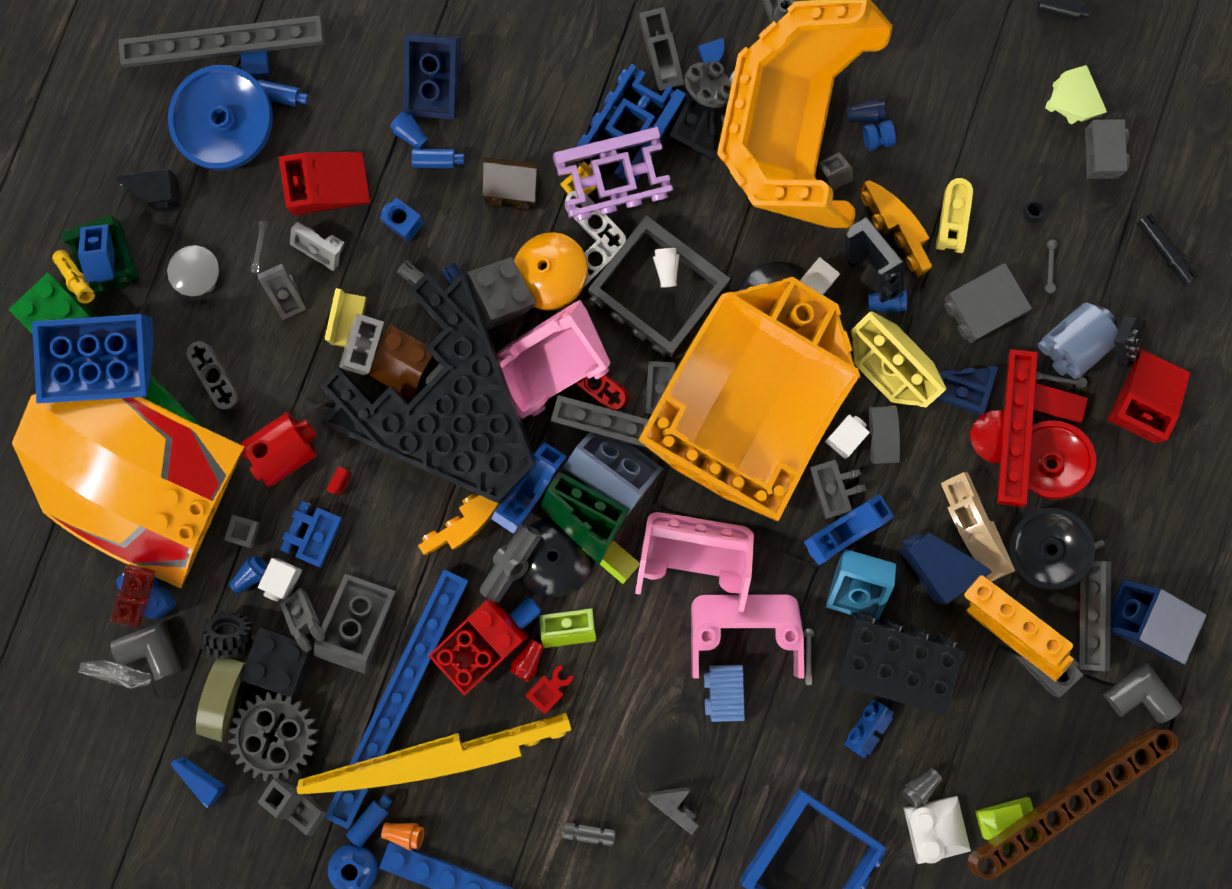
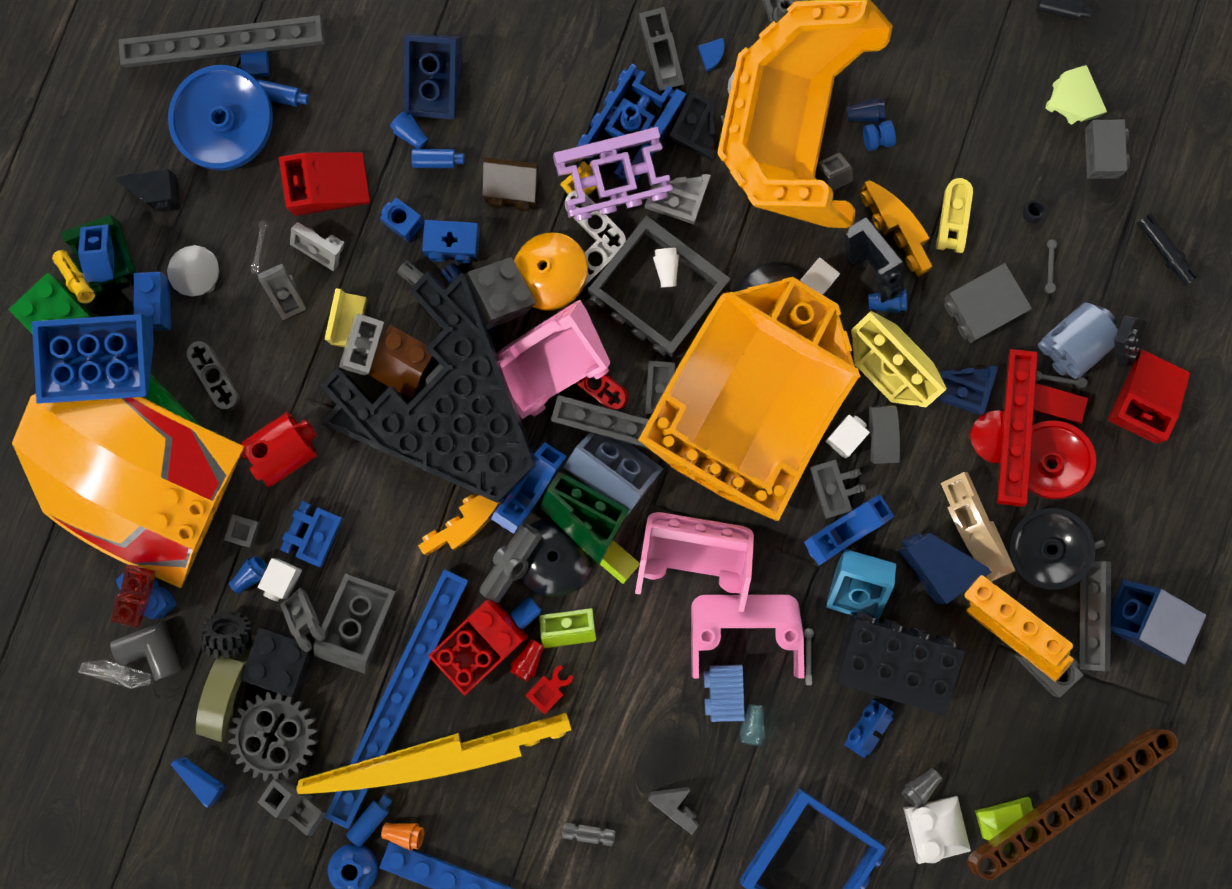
(153, 298): none -> blue brick
(339, 481): red tile -> none
(440, 233): none -> blue brick
(630, 119): none -> blue pin
(684, 200): none -> light grey wing
(708, 84): dark grey dish -> none
(752, 729): none -> clear light blue cone
(1145, 687): dark grey brick -> none

